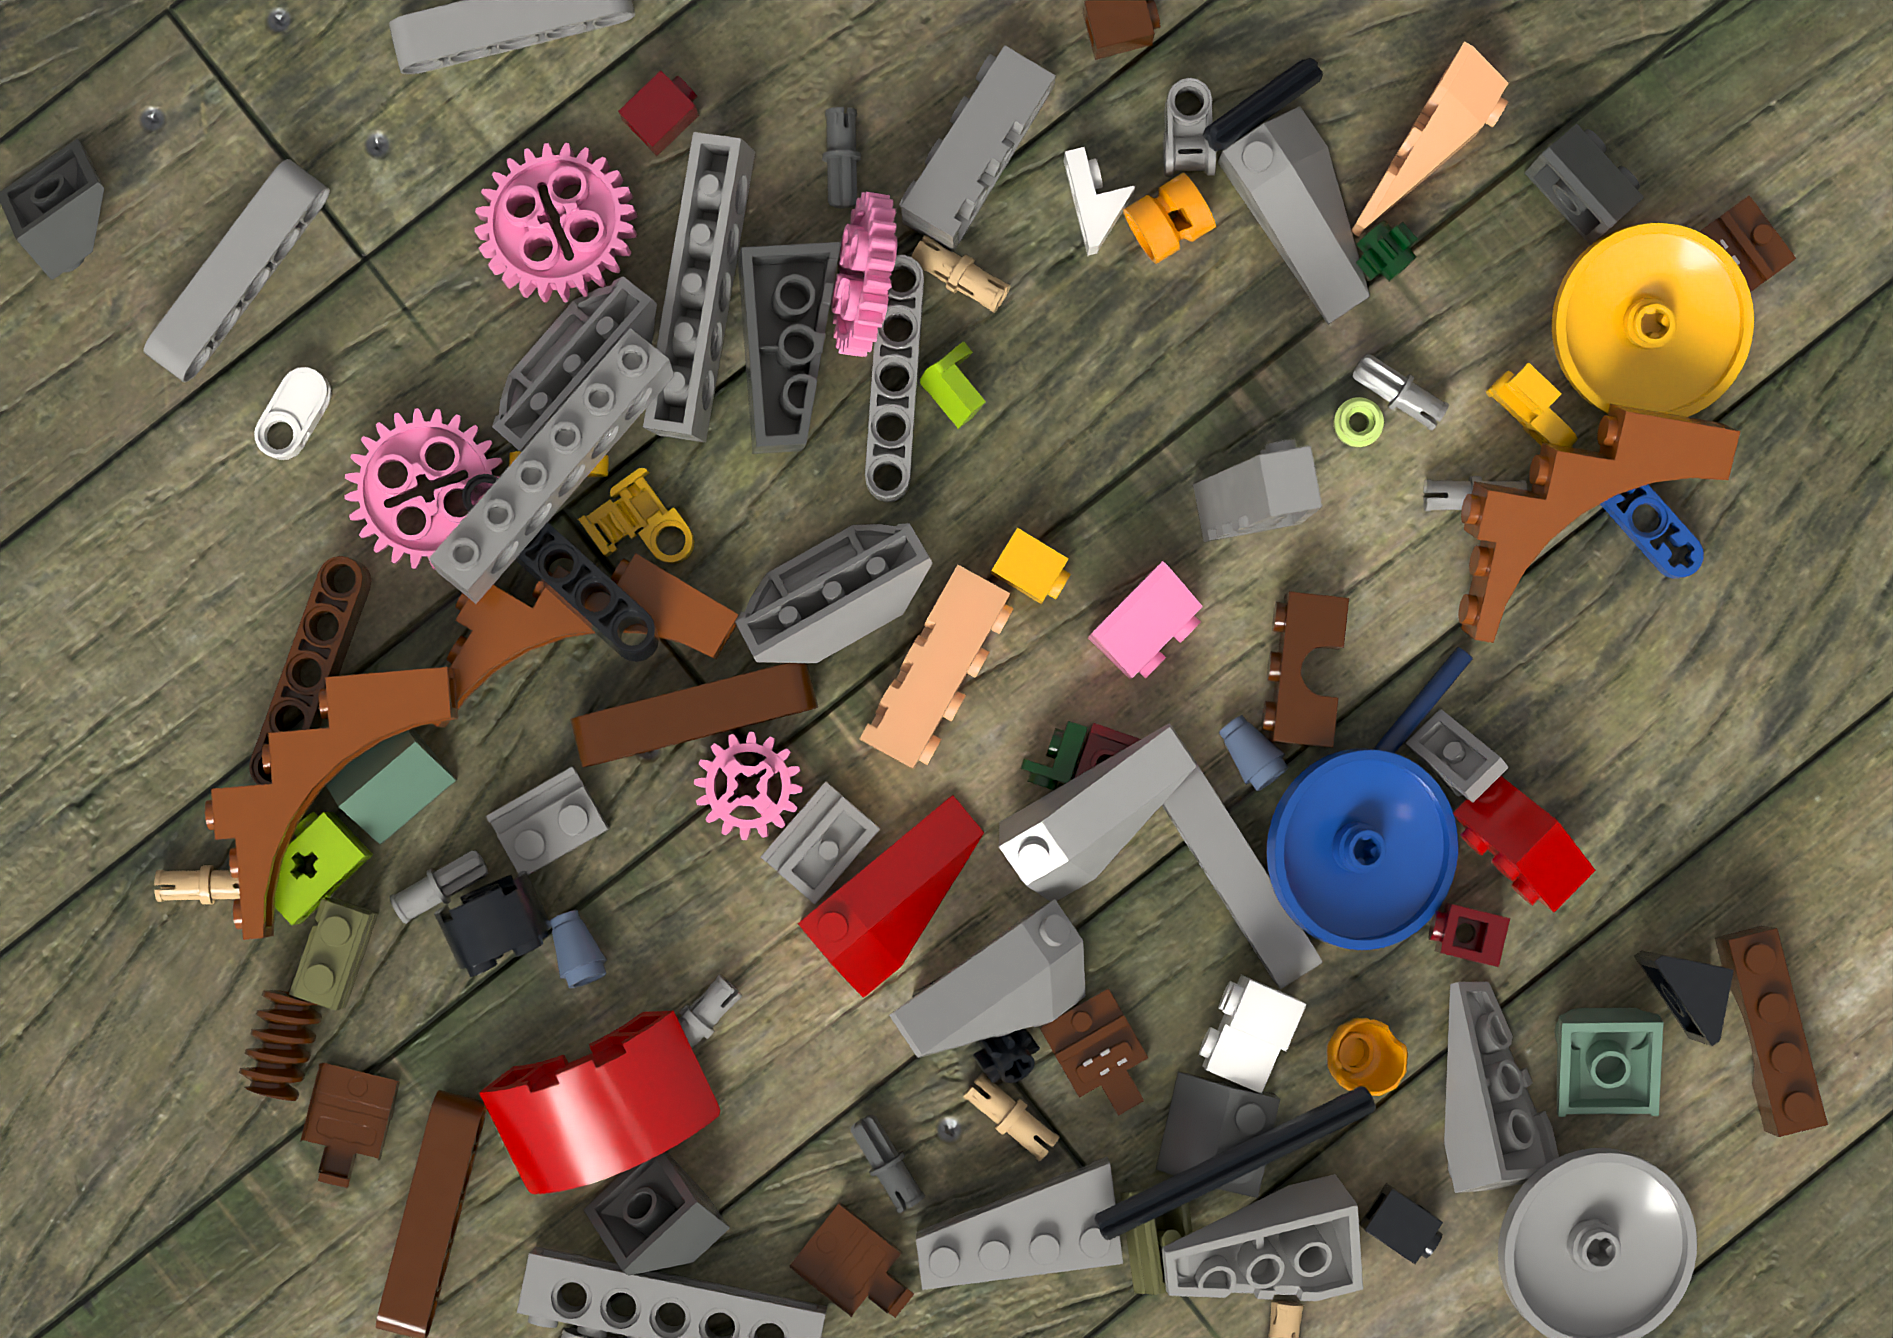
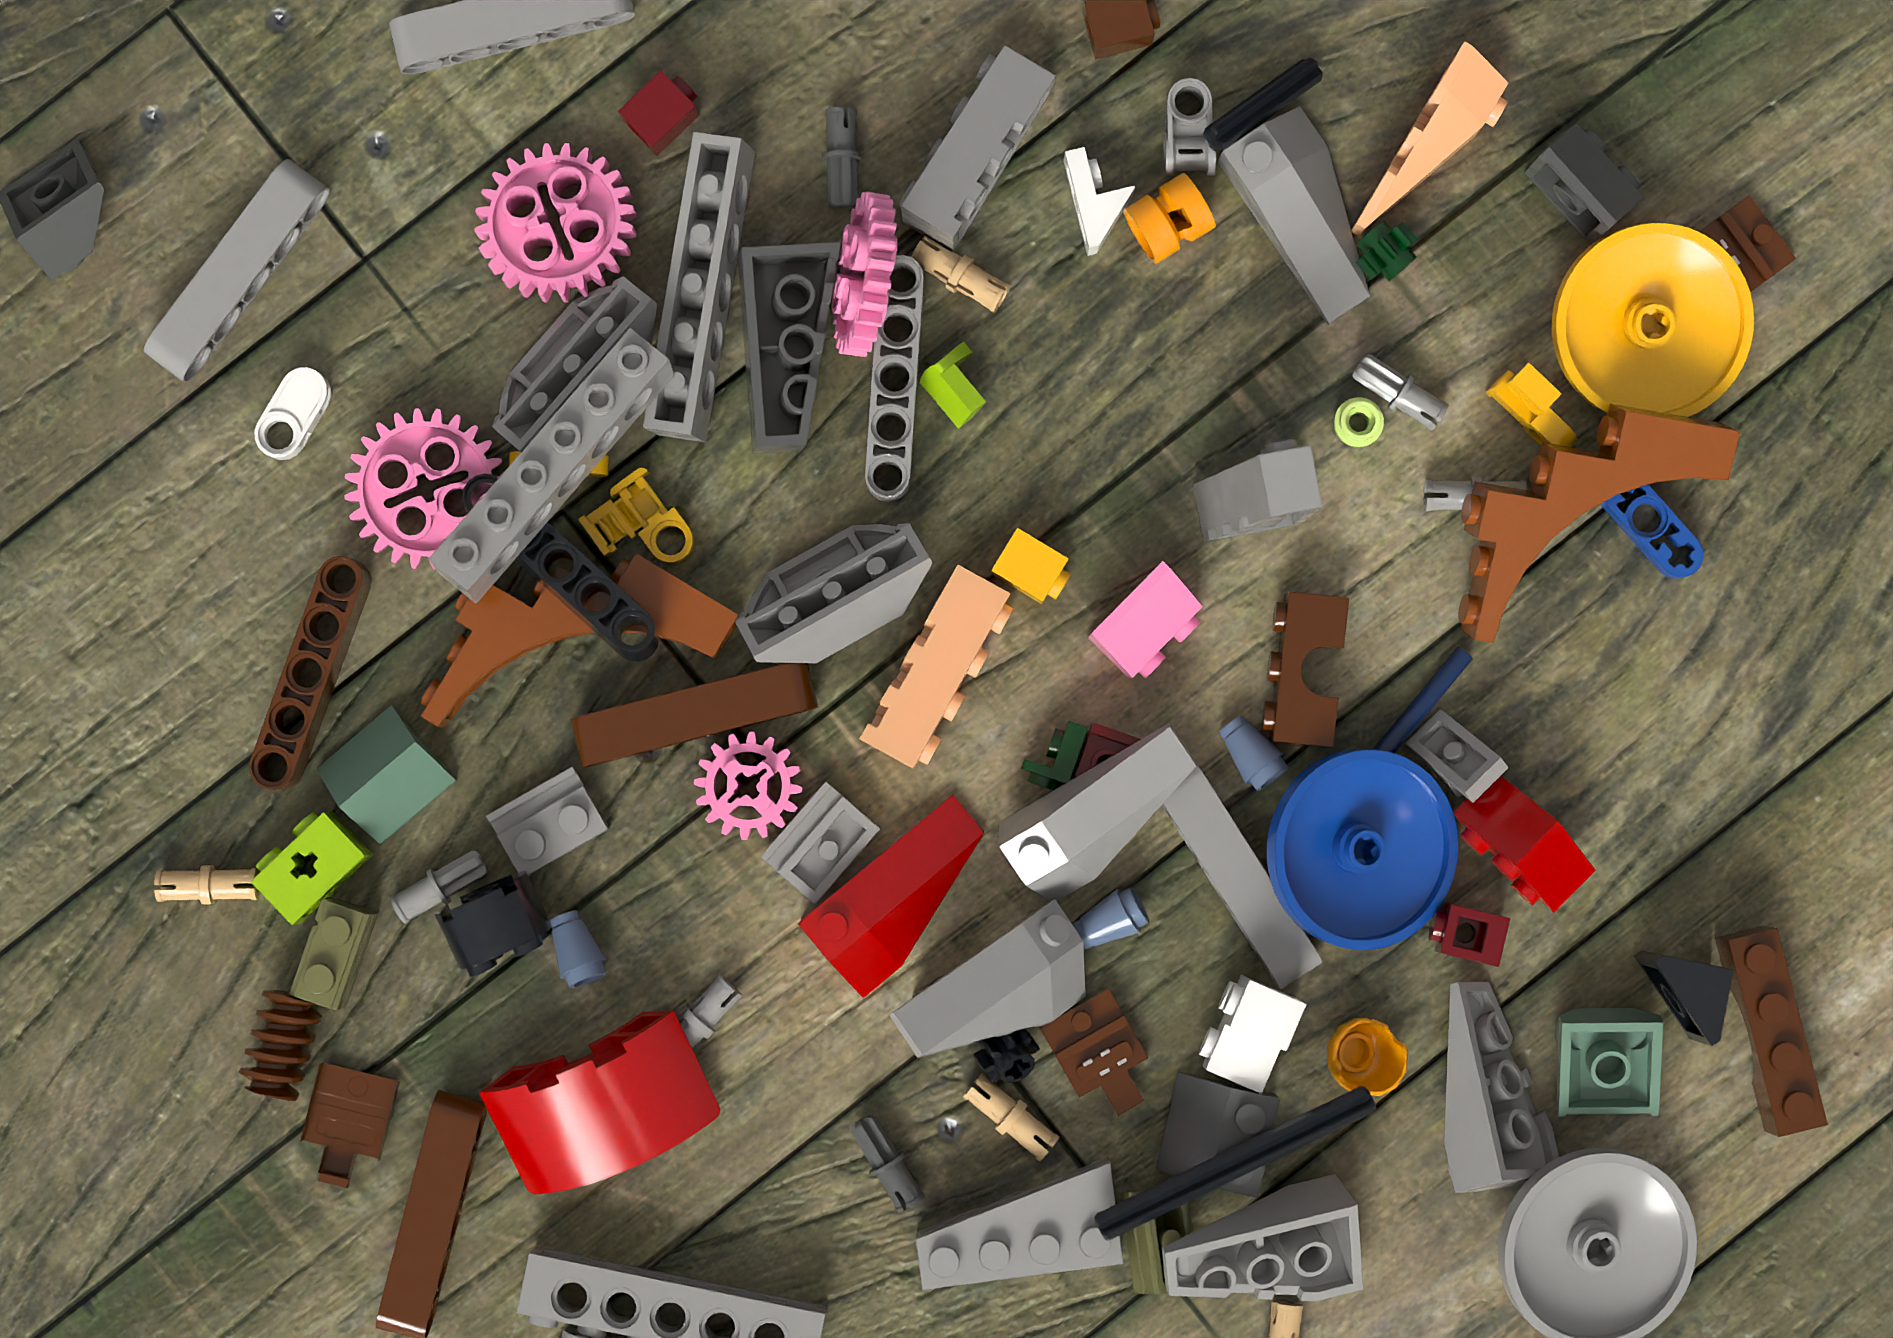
(301, 762): dark orange arch -> none
(655, 1217): dark grey slope -> none
(851, 1262): reddish brown piece -> none
(1112, 919): none -> sand blue cone
(1402, 1224): black brick -> none

